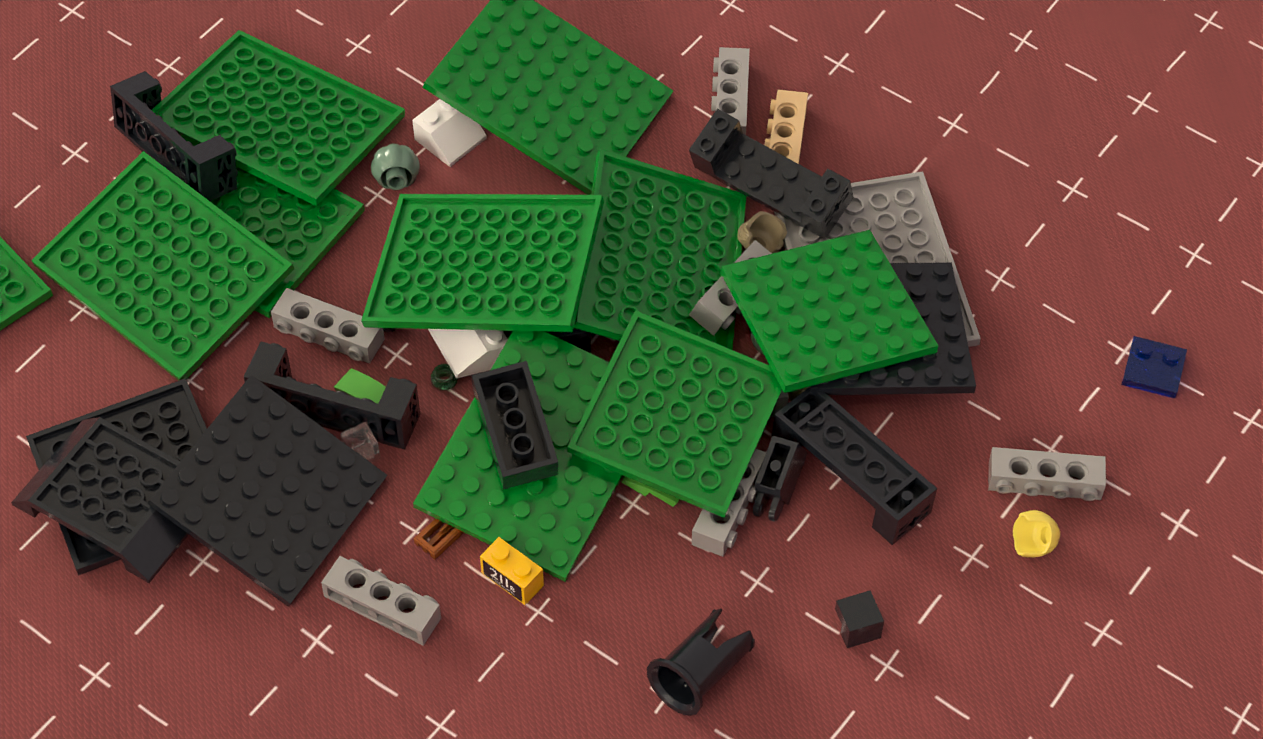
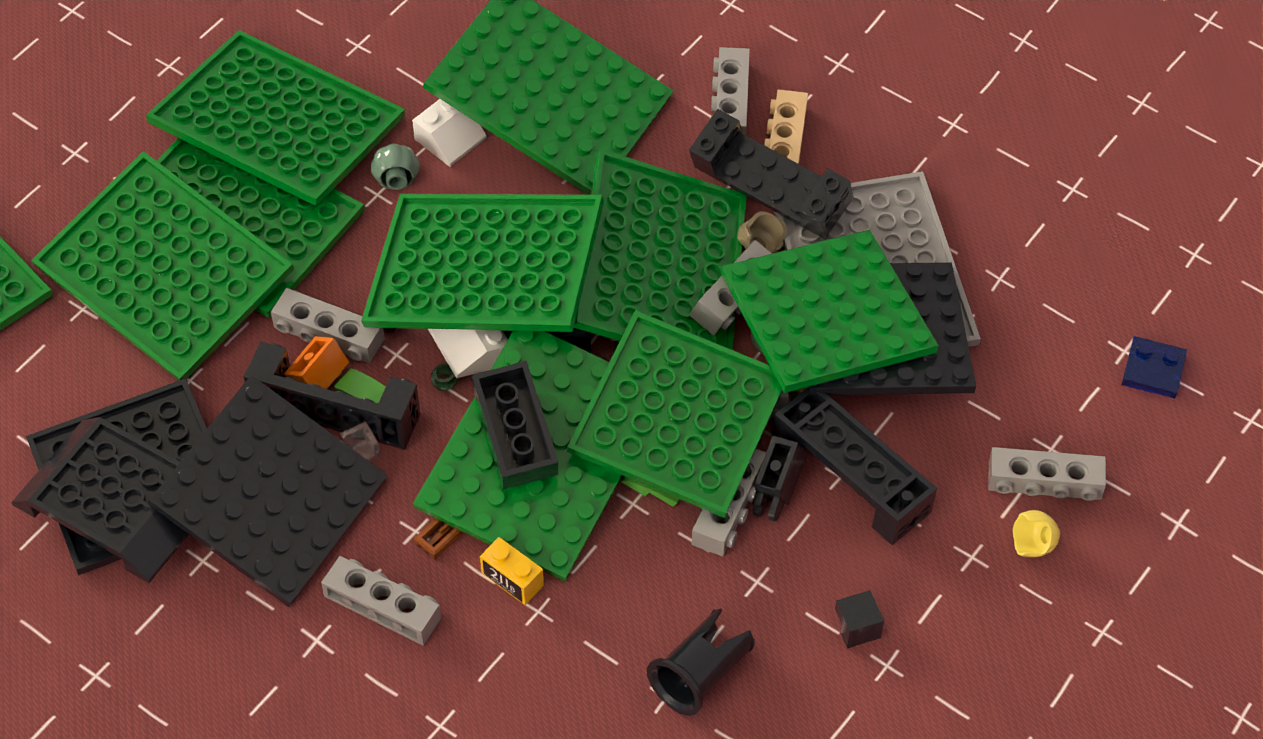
(204, 167): black plate -> none
(318, 363): none -> orange brick

